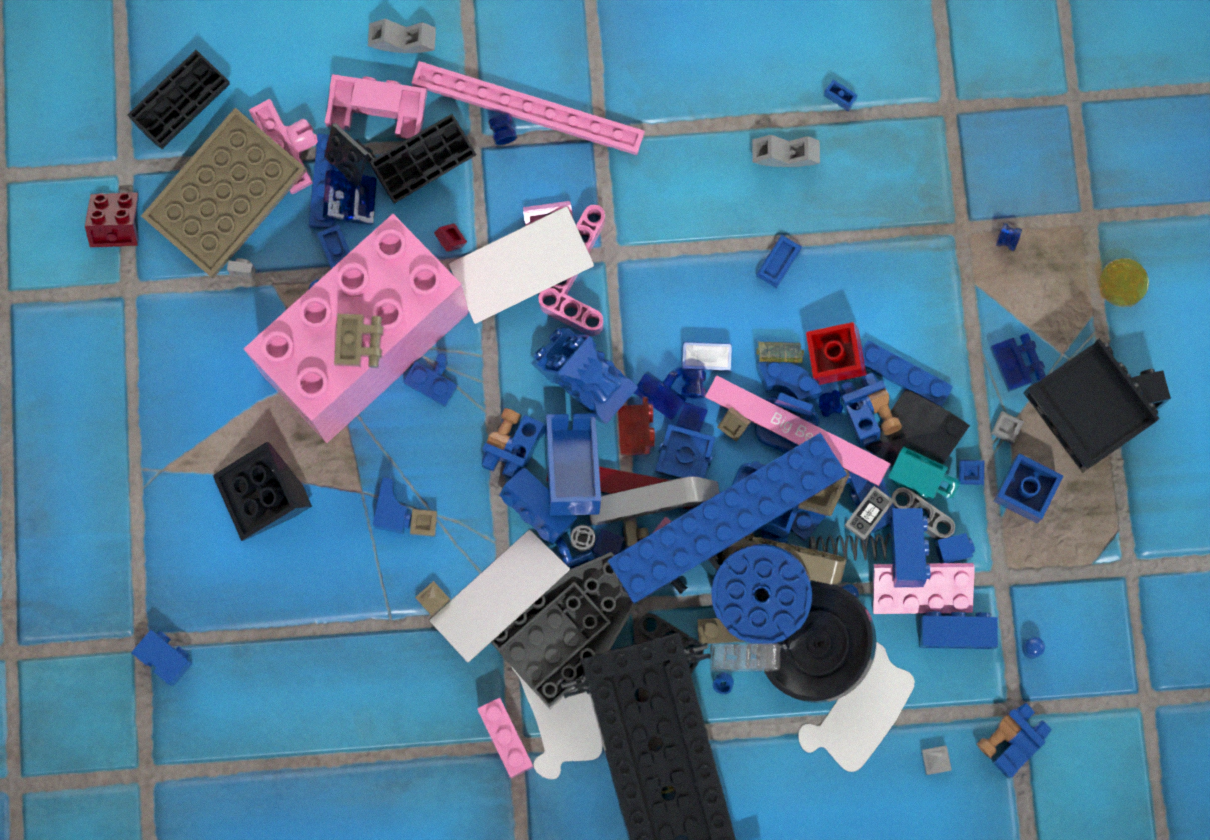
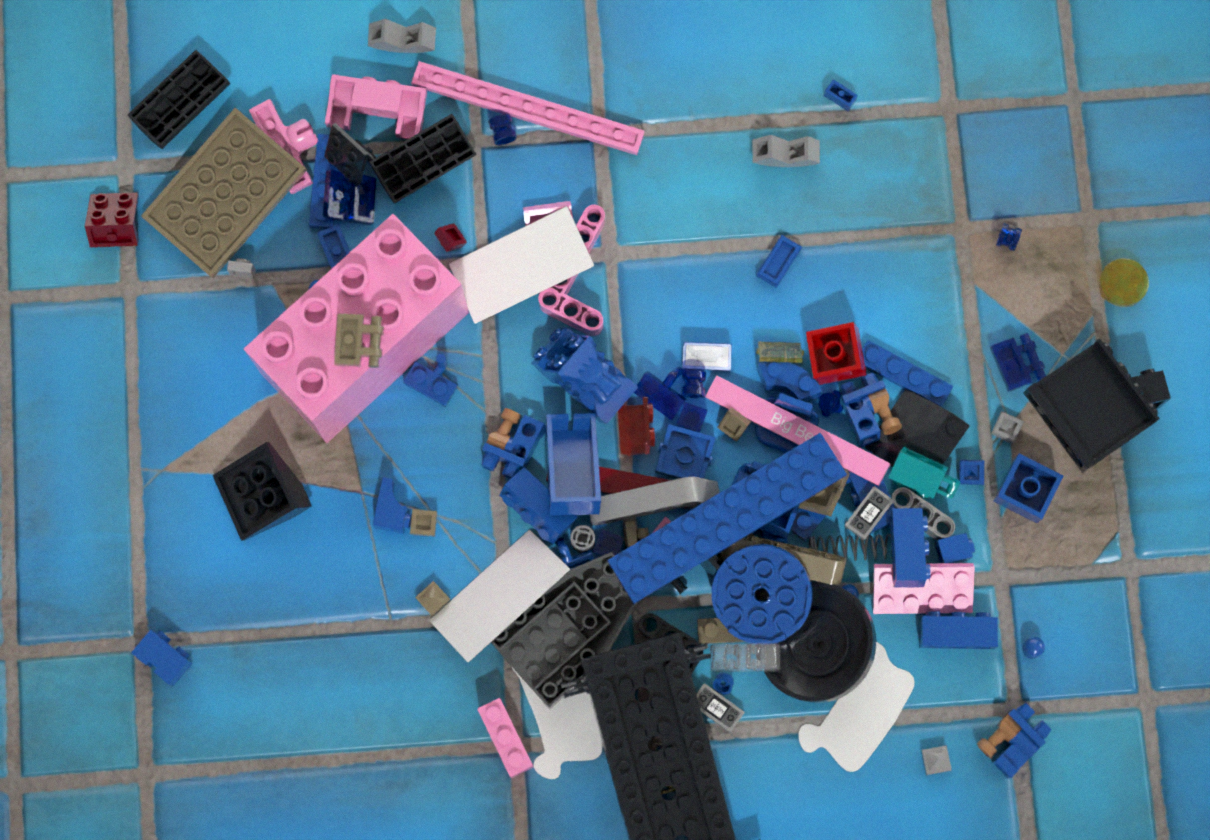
(718, 708): none -> tile

